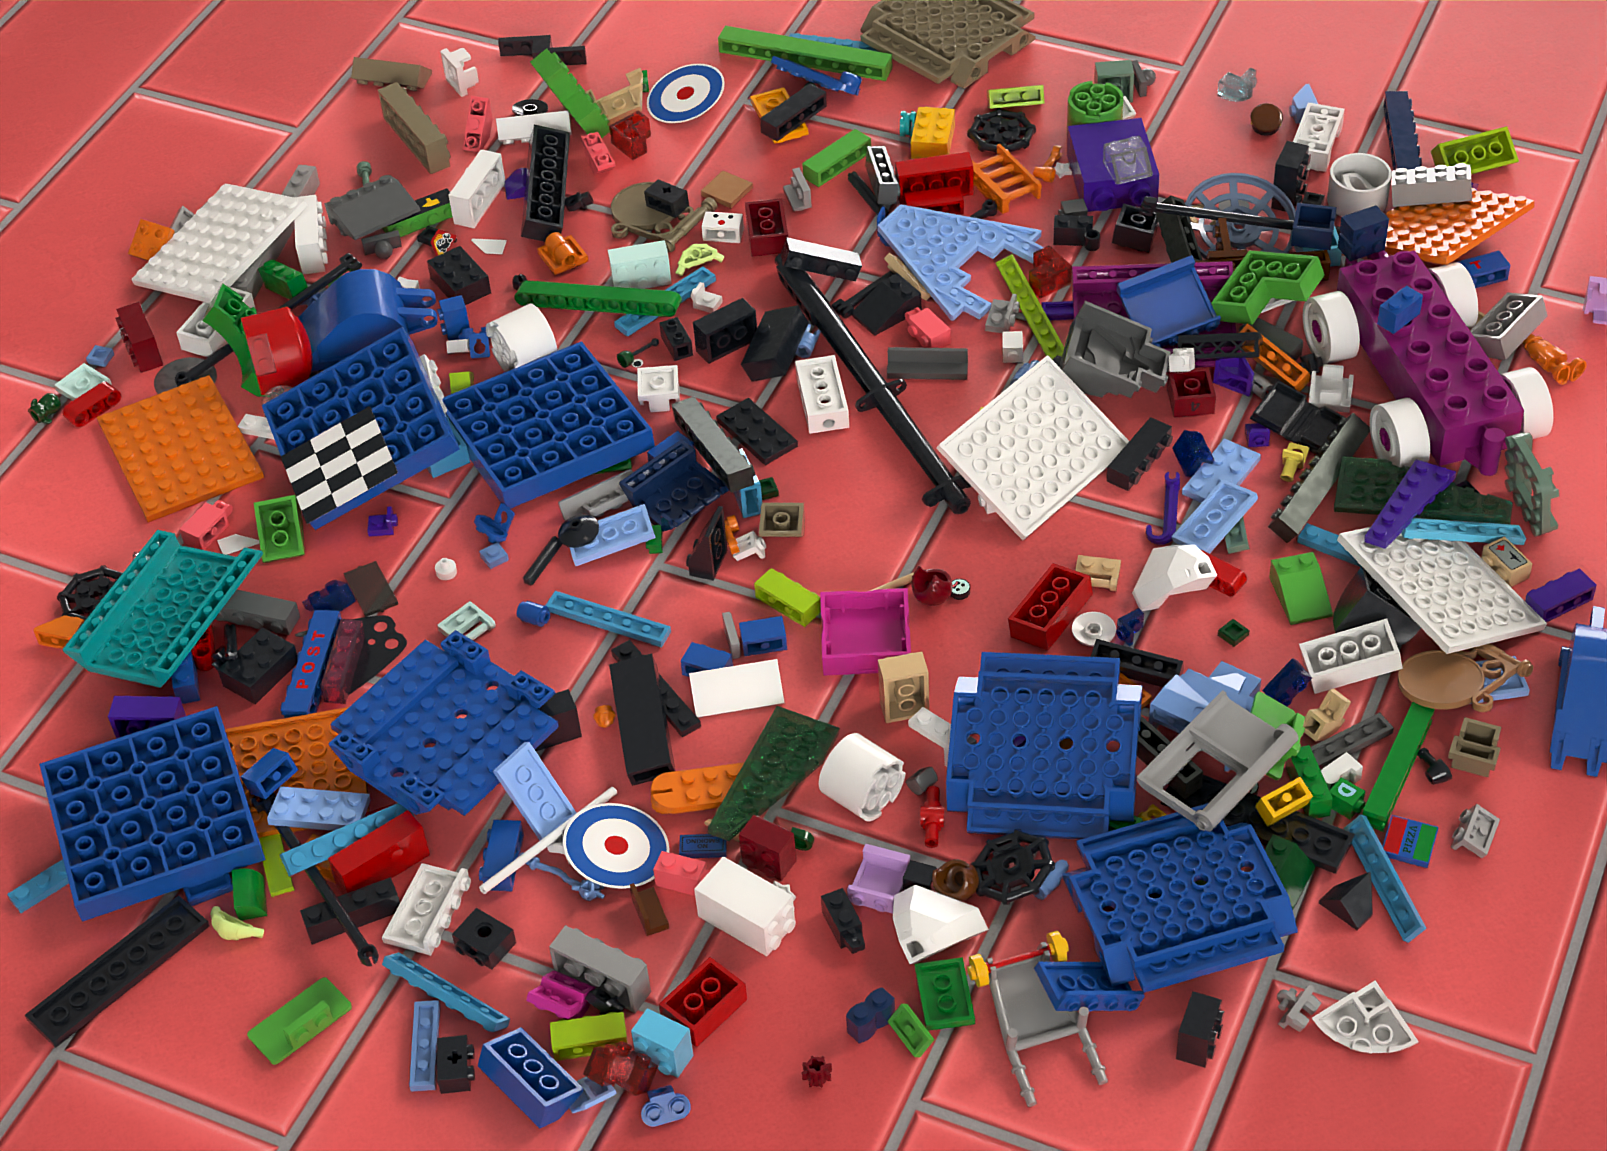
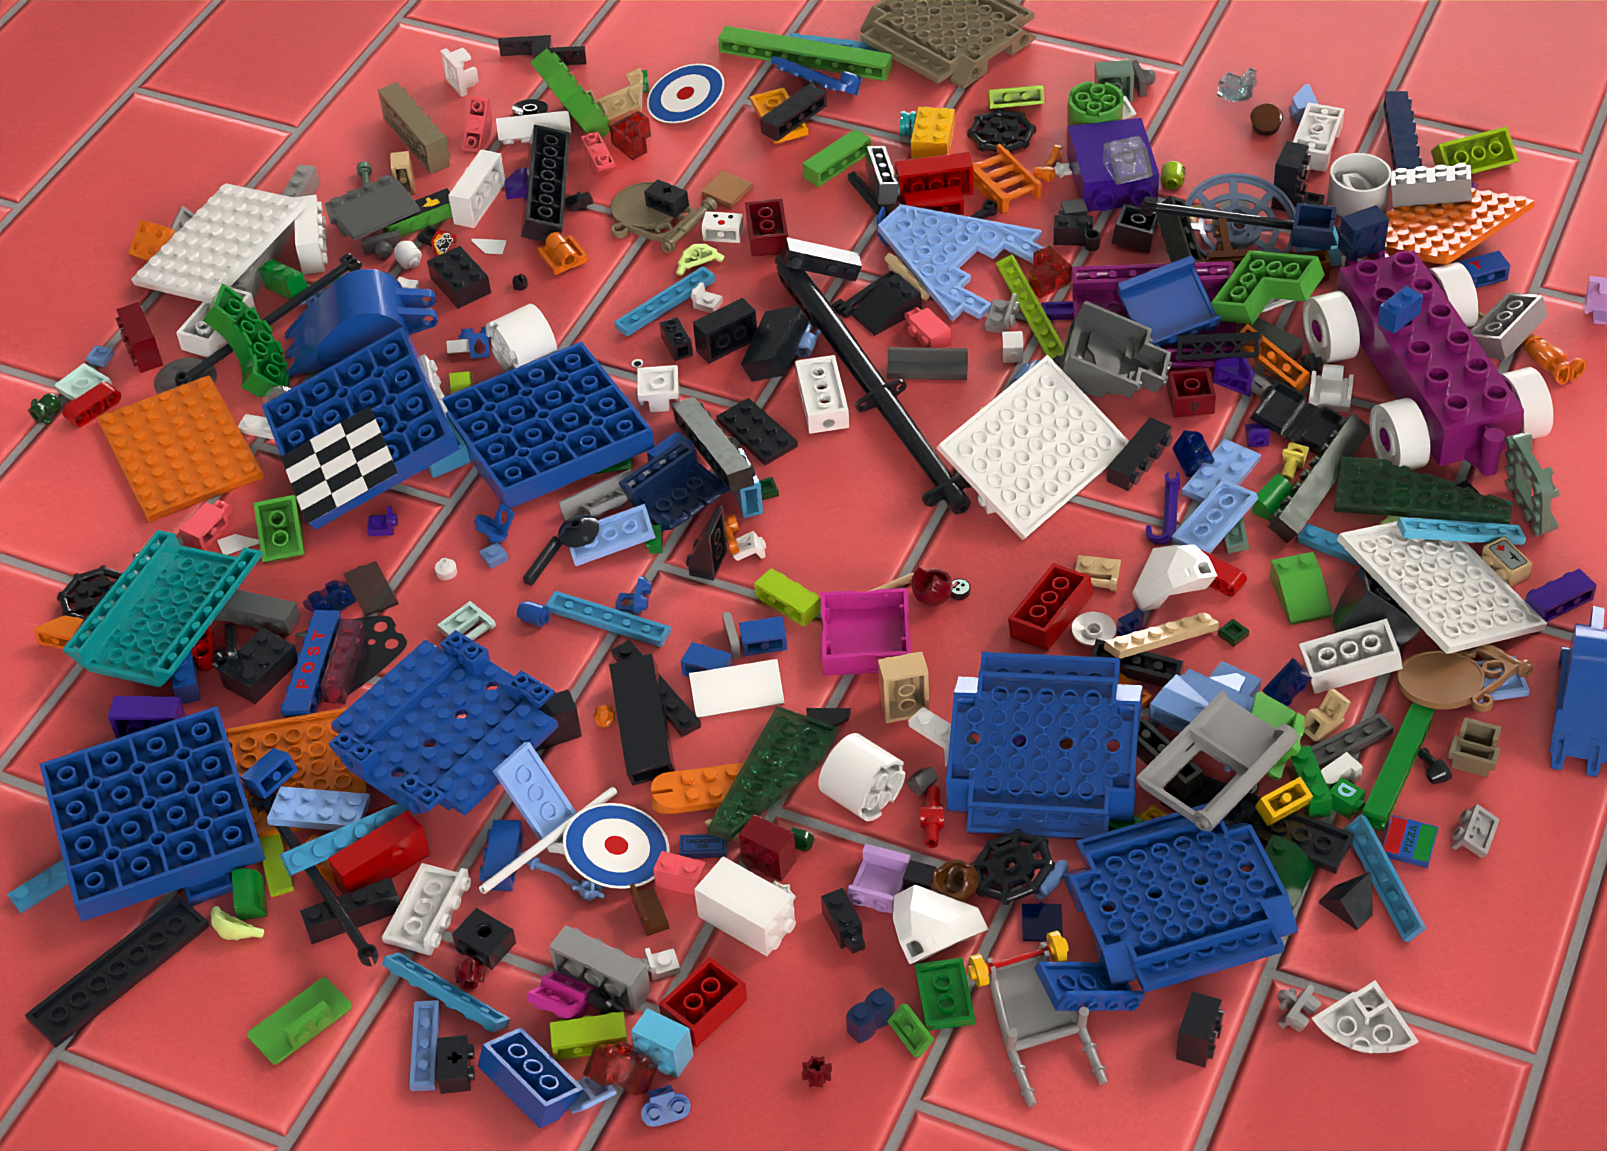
(278, 348): red slope -> none
(389, 72): dark tan slope -> none
(402, 170): none -> tan brick
(407, 254): none -> white head
(454, 317): blue brick -> none
(469, 974): none -> dark red gear
(598, 298): green beam -> none
(626, 358): dark green hinge -> none
(640, 265): light aqua brick -> none
(640, 601): none -> blue bracket
(661, 964): none -> white bracket
(782, 520): dark tan slope -> none
(798, 191): light grey bracket -> none
(832, 716): none -> black tile
(1040, 920): none -> clear blue piece
(1161, 635): none -> tan plate
(1173, 175): none -> lime head
(1182, 360): white brick -> none
(1271, 496): none -> green brick
(1413, 493): dark purple wing -> none

